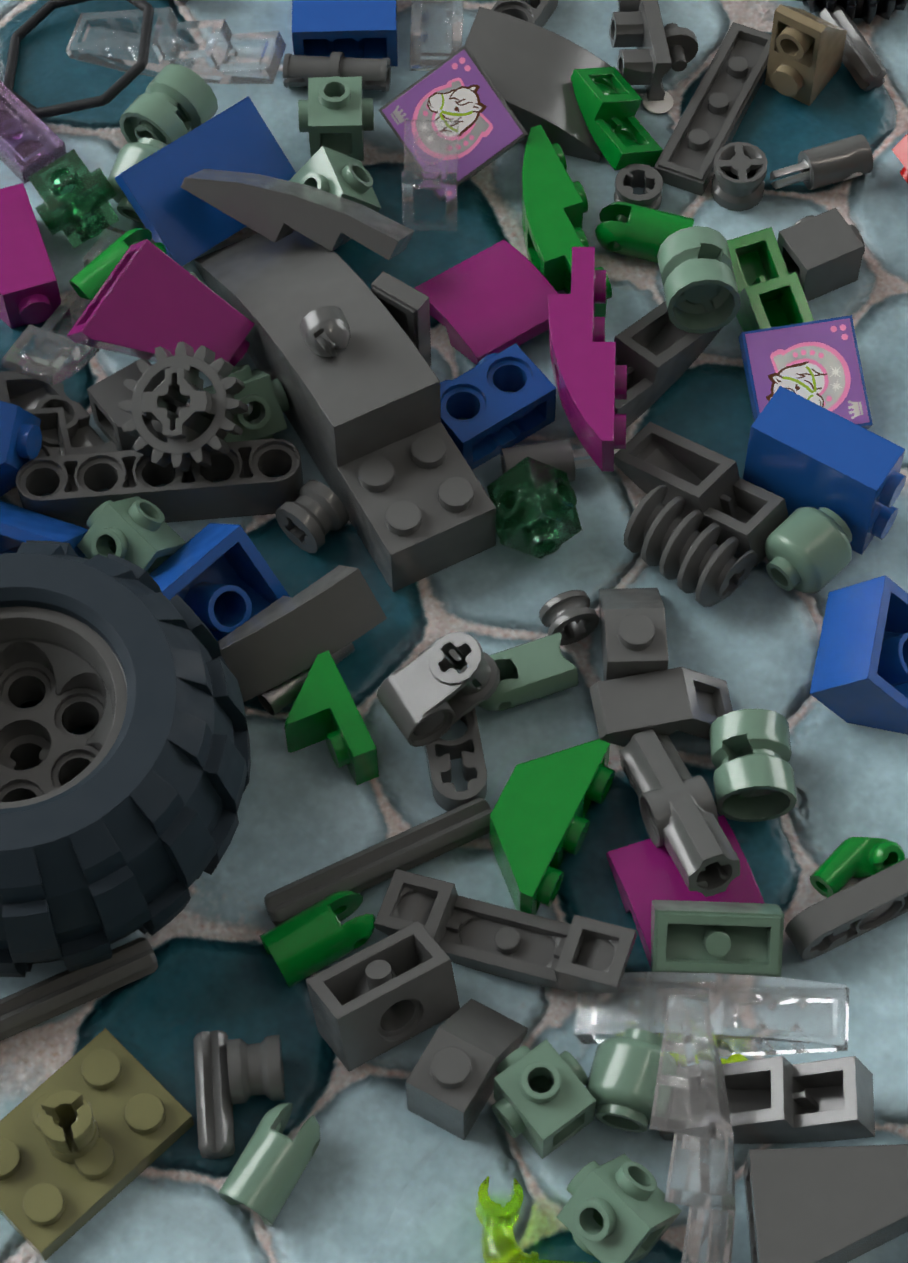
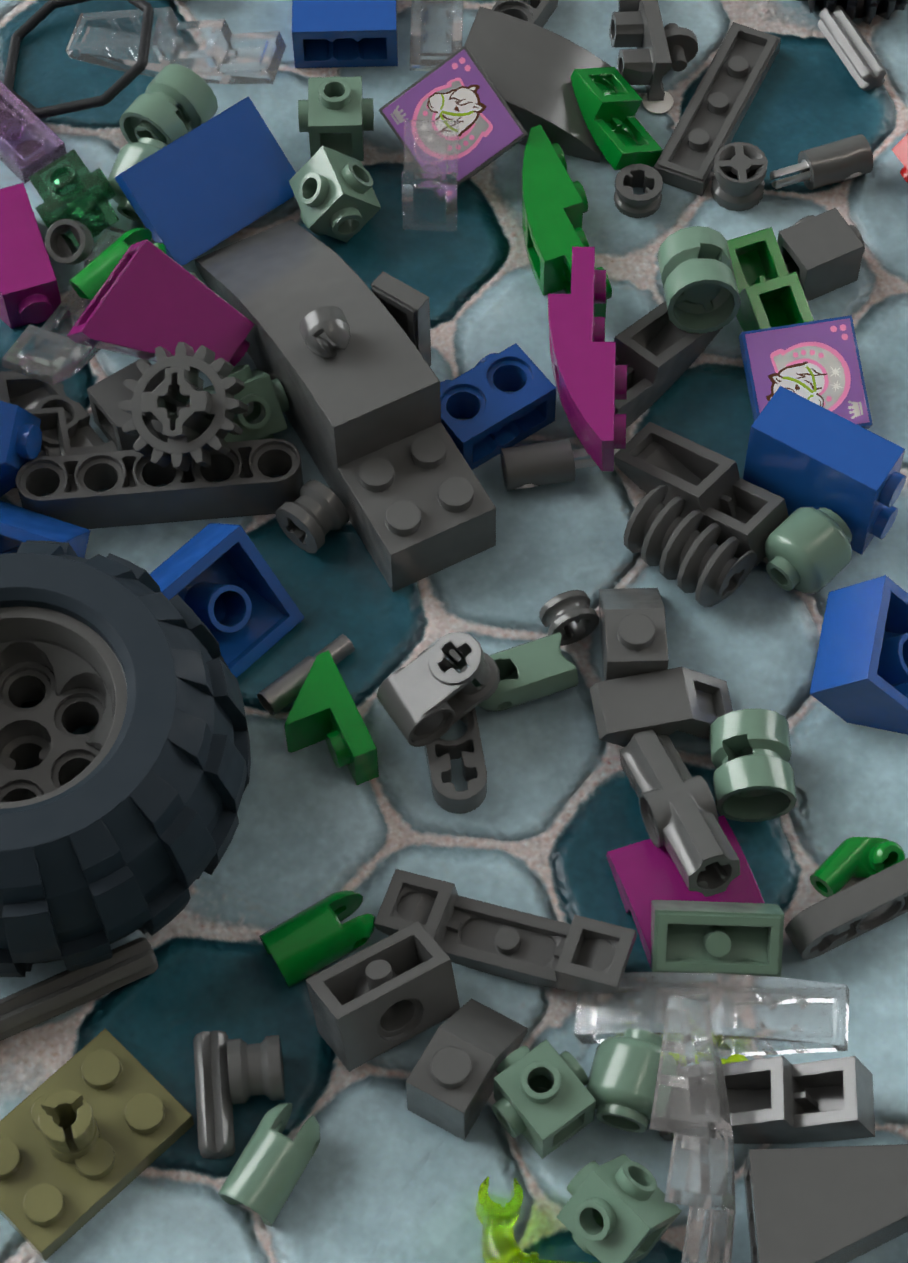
(62, 248): none -> dark grey hinge
(131, 531): sand green brick -> none
(281, 206): dark grey slope -> none
(295, 630): dark grey slope -> none
(374, 72): dark grey pin -> none
(380, 860): dark grey axle -> none
(490, 301): magenta slope -> none
(534, 508): clear green brick -> none
(544, 818): green slope -> none
(637, 229): green piece -> none
(803, 53): dark tan slope -> none

